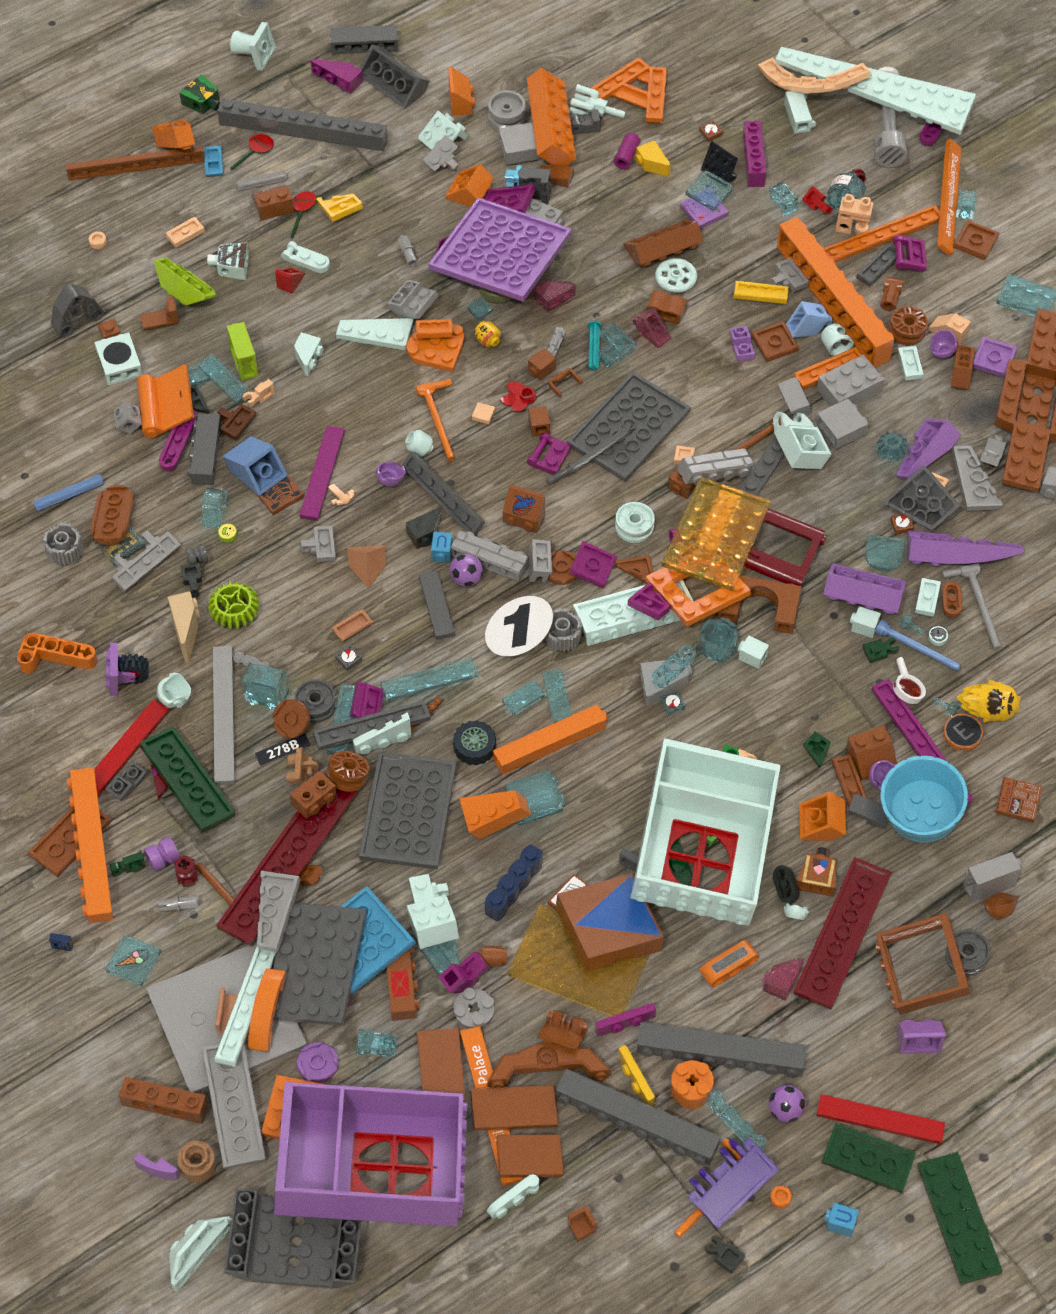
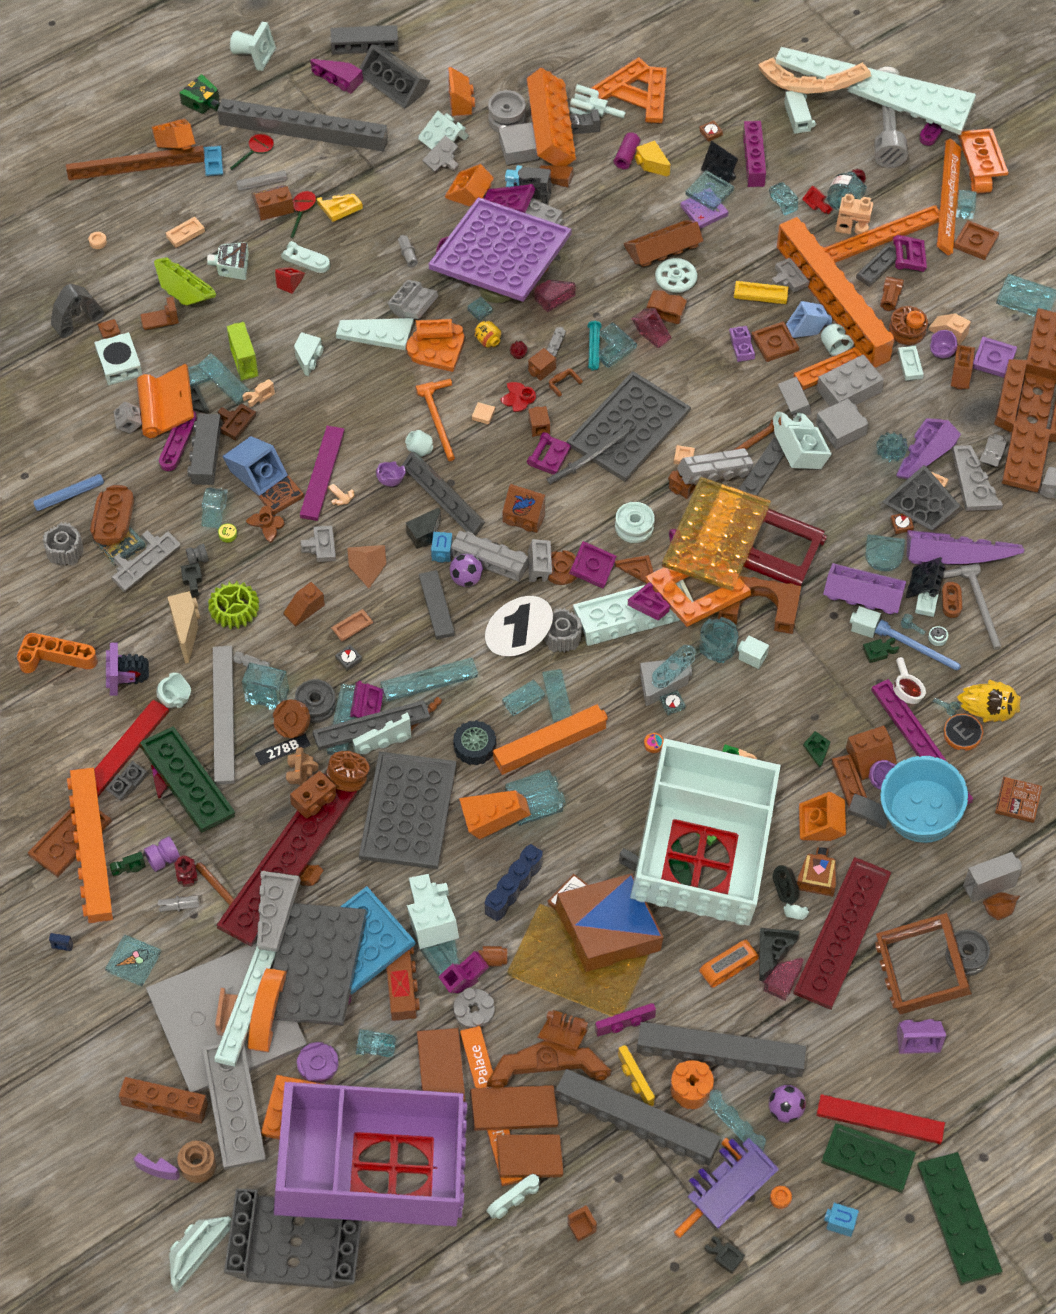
(266, 522): none -> dark orange animal
(304, 604): none -> dark orange slope
(518, 349): none -> dark red plate
(653, 742): none -> tile
(773, 947): none -> pearl dark grey wing
(915, 319): none -> orange tile
(926, 578): none -> black hinge
(982, 166): none -> orange hinge

